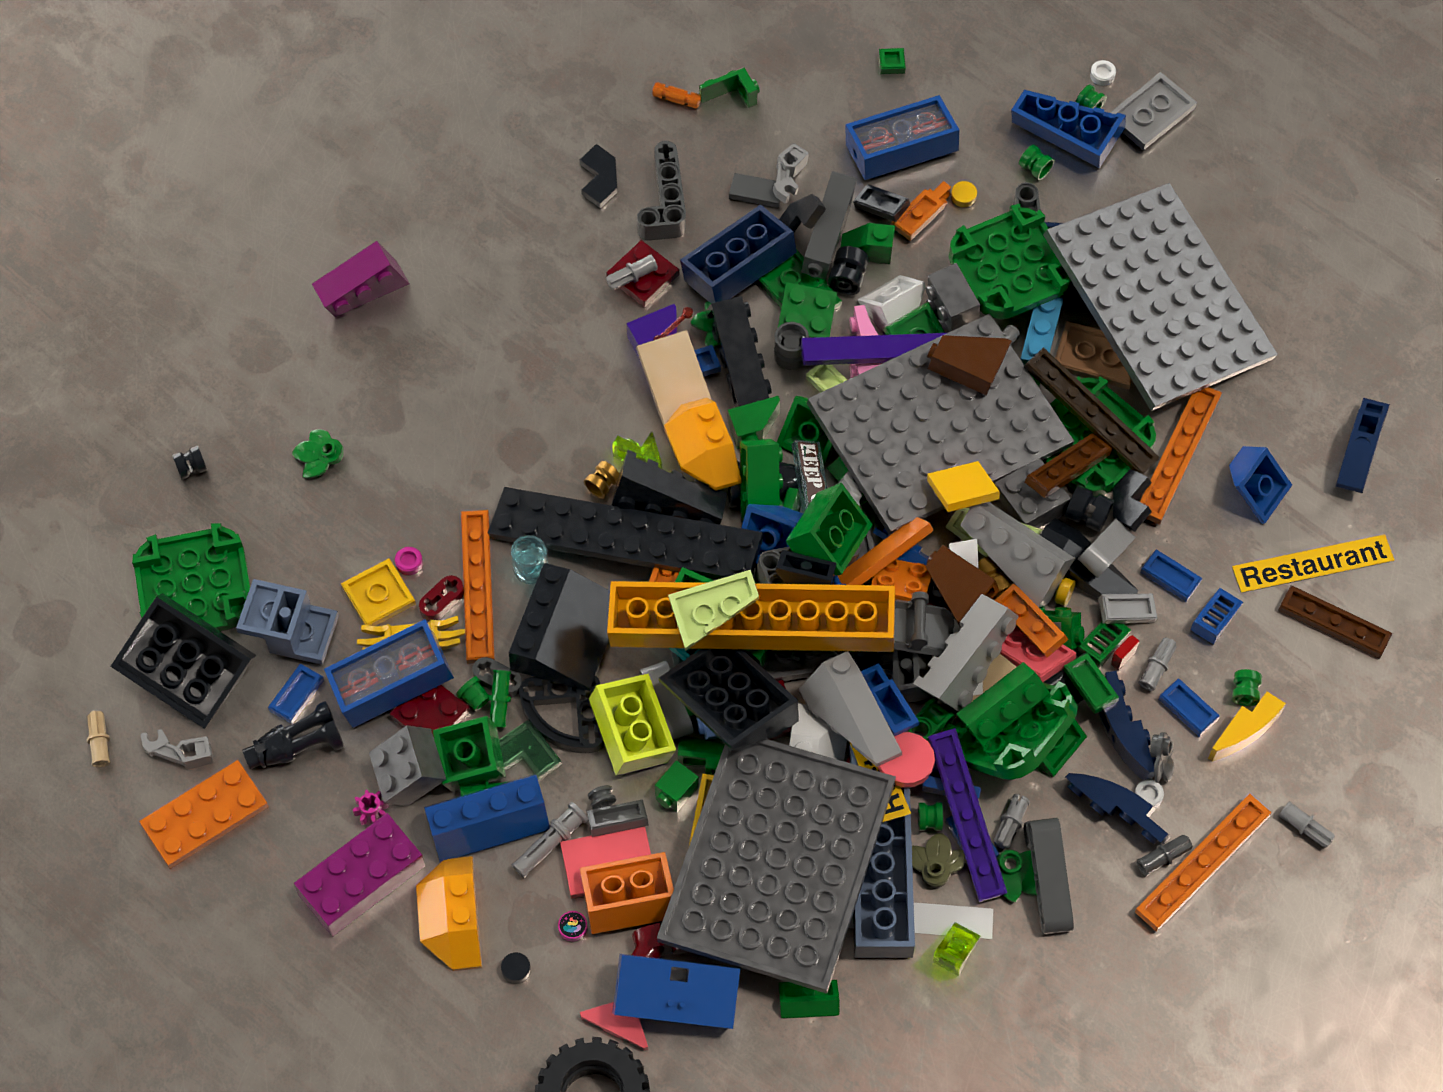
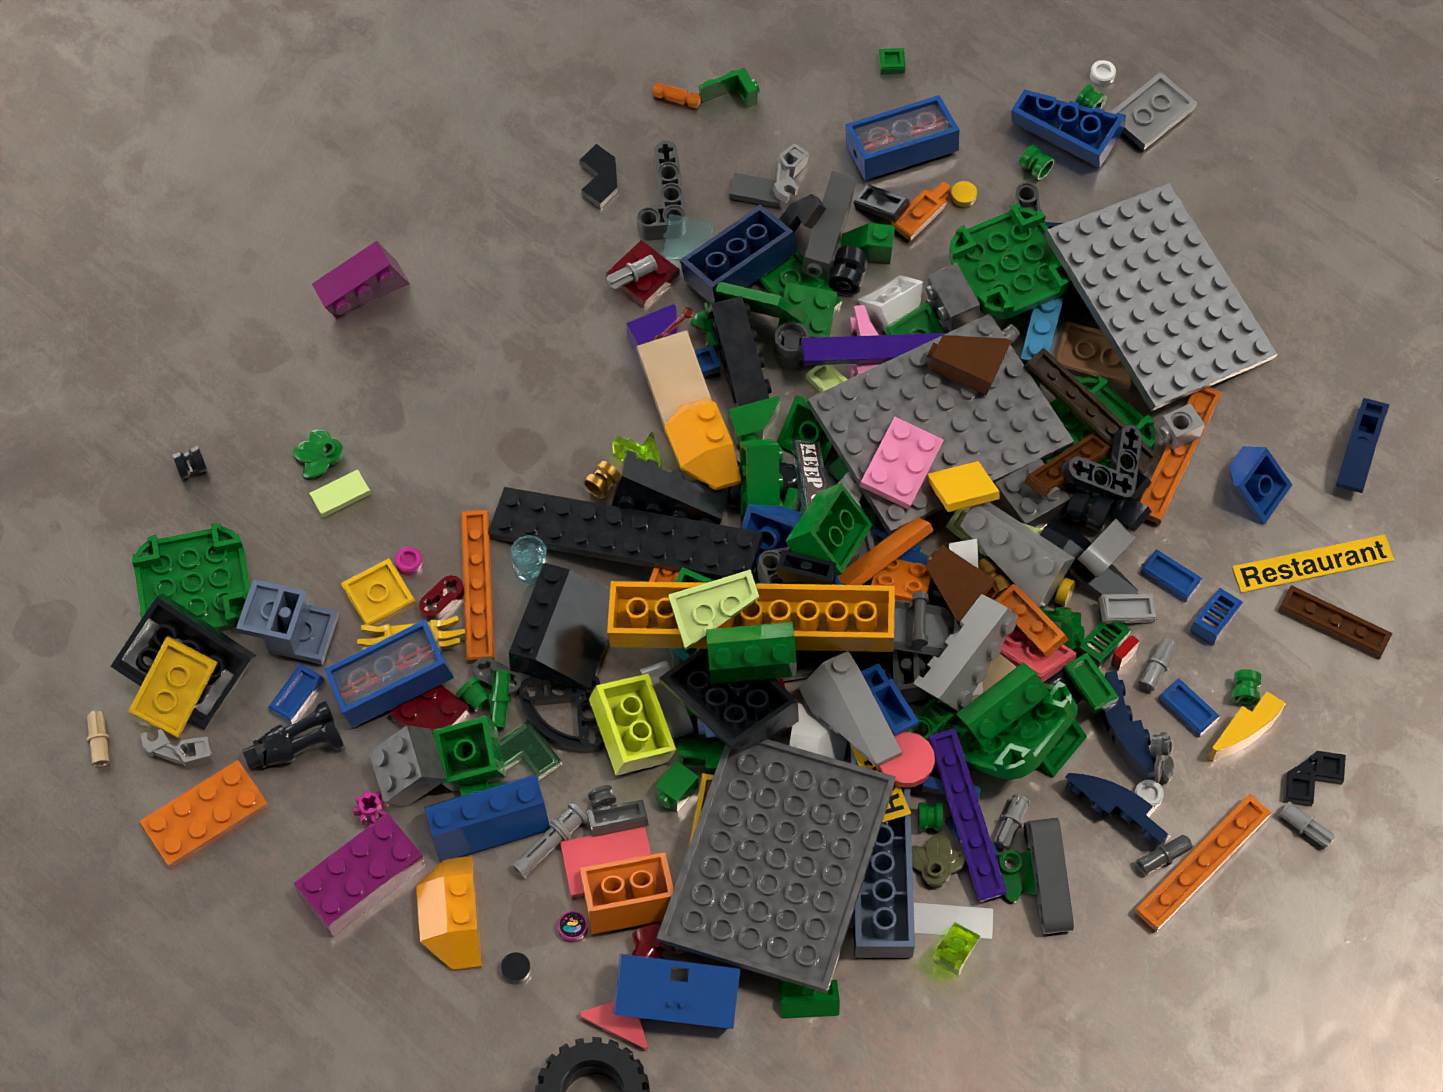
(173, 687): none -> yellow tile
(340, 493): none -> yellowish green tile
(685, 235): none -> clear light blue piece
(751, 652): none -> green slope
(763, 302): none -> green tile
(901, 463): none -> bright pink plate
(1116, 472): none -> black beam
(1186, 418): none -> light grey brick
(1318, 767): none -> black tile

